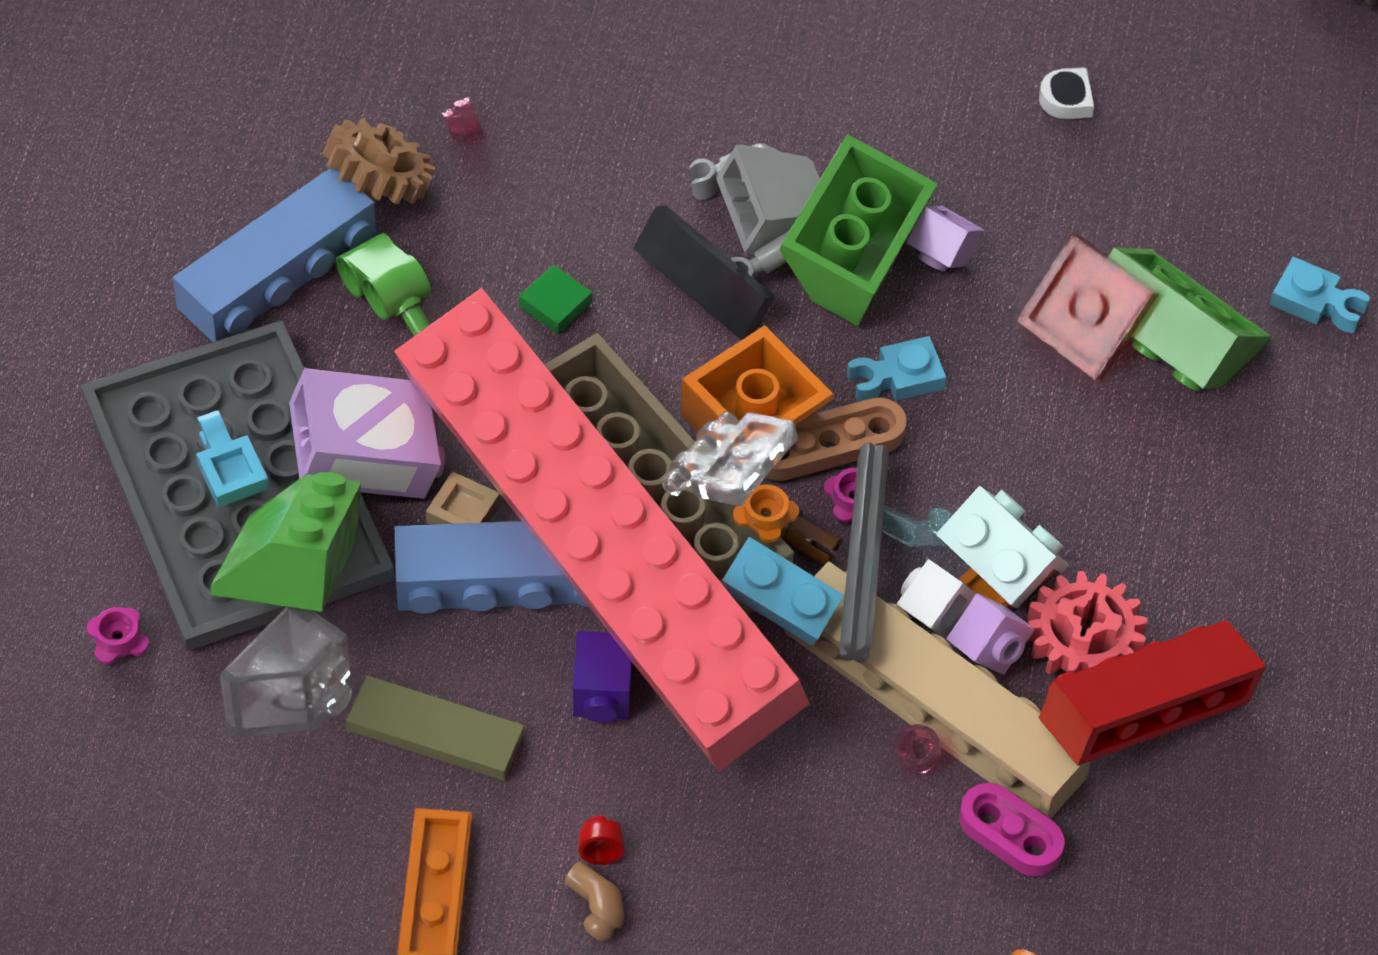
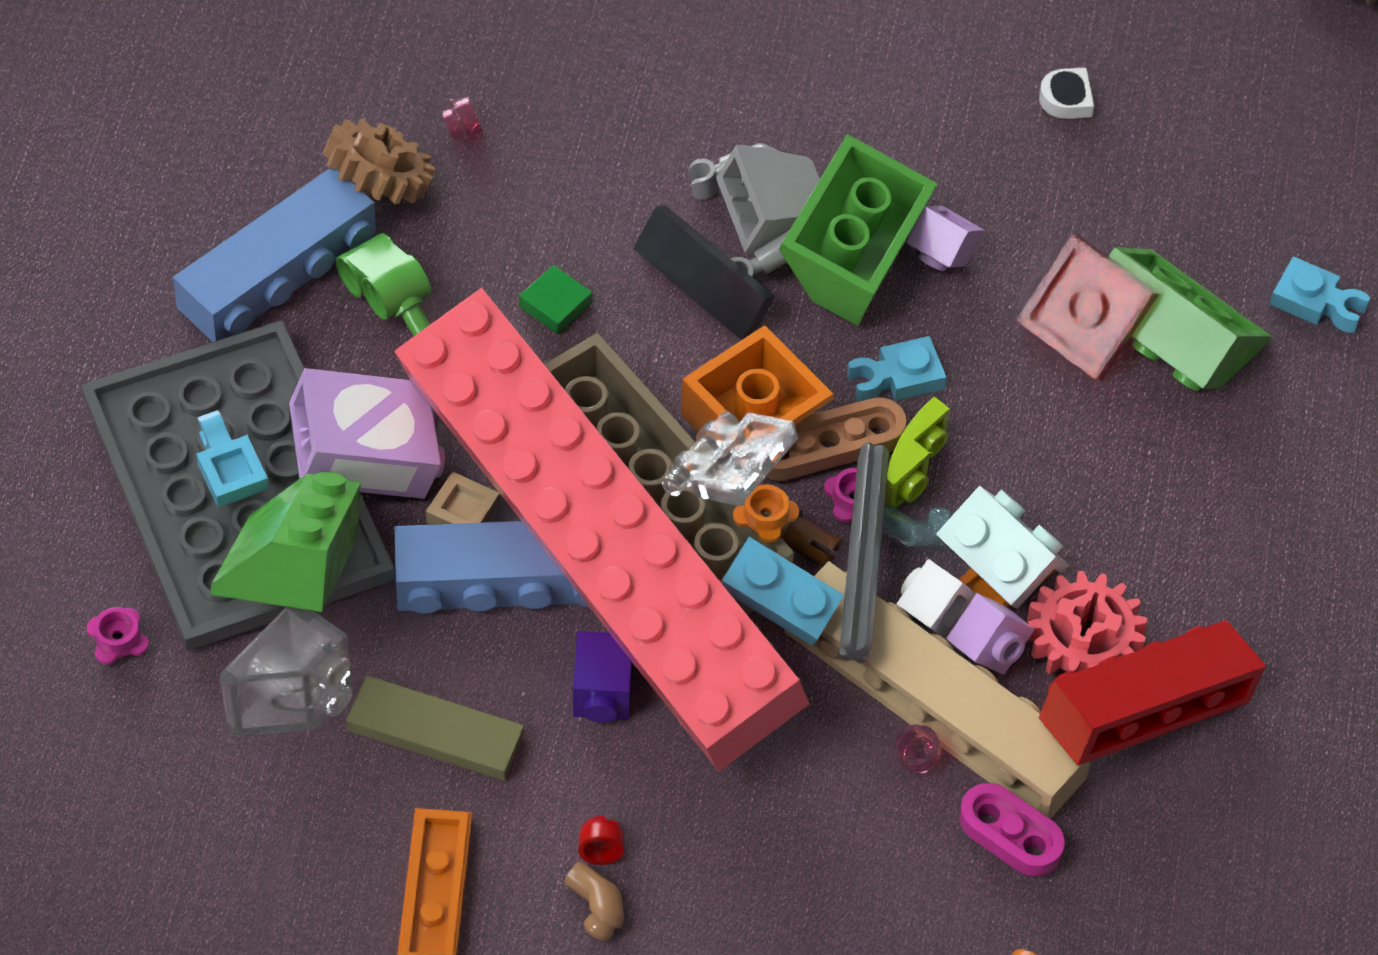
(910, 458): none -> lime slope

